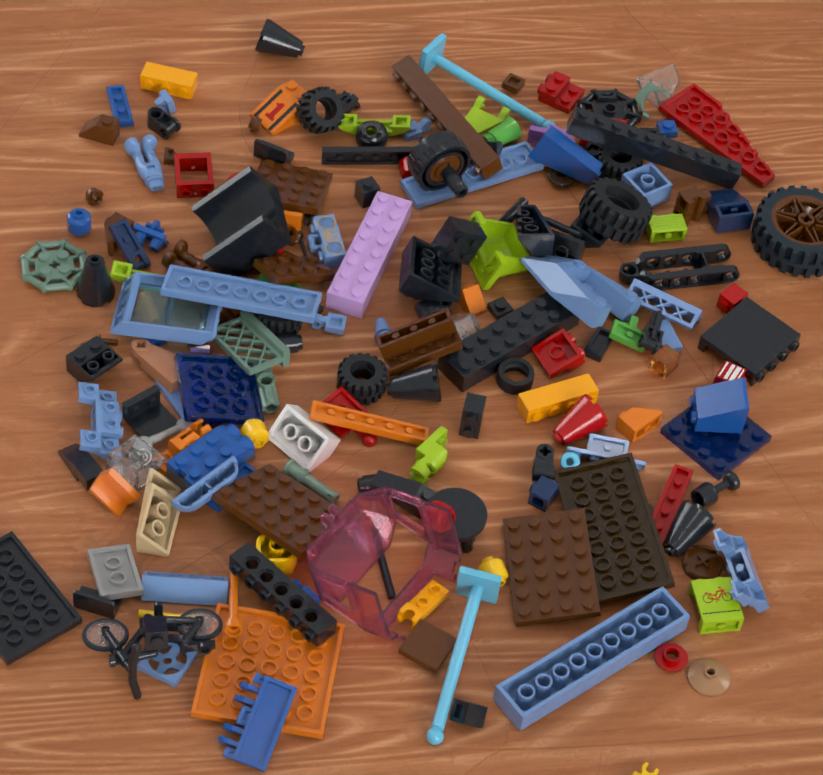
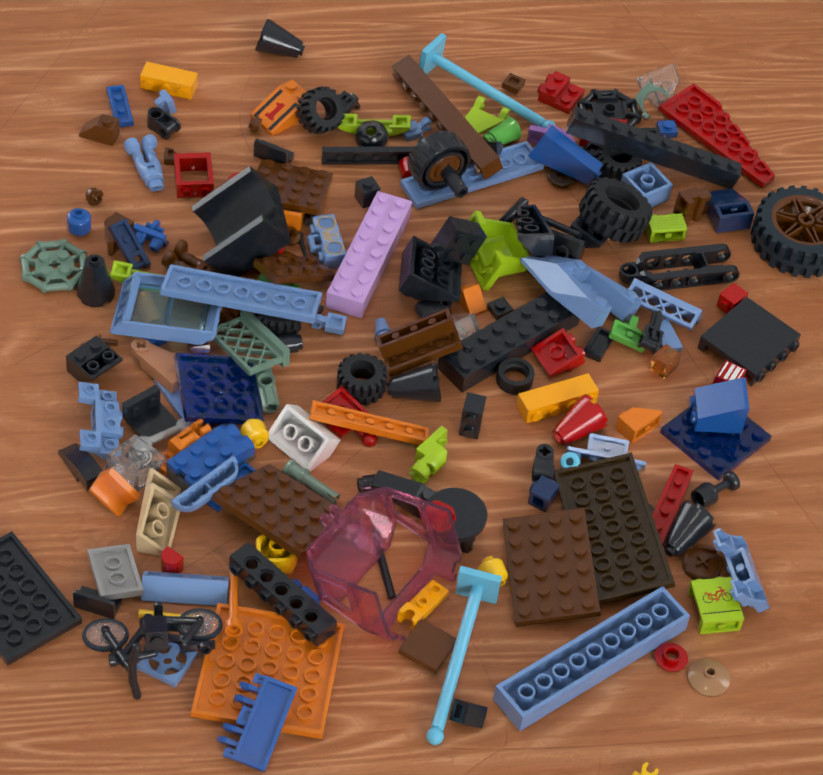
(171, 561): none -> red brick

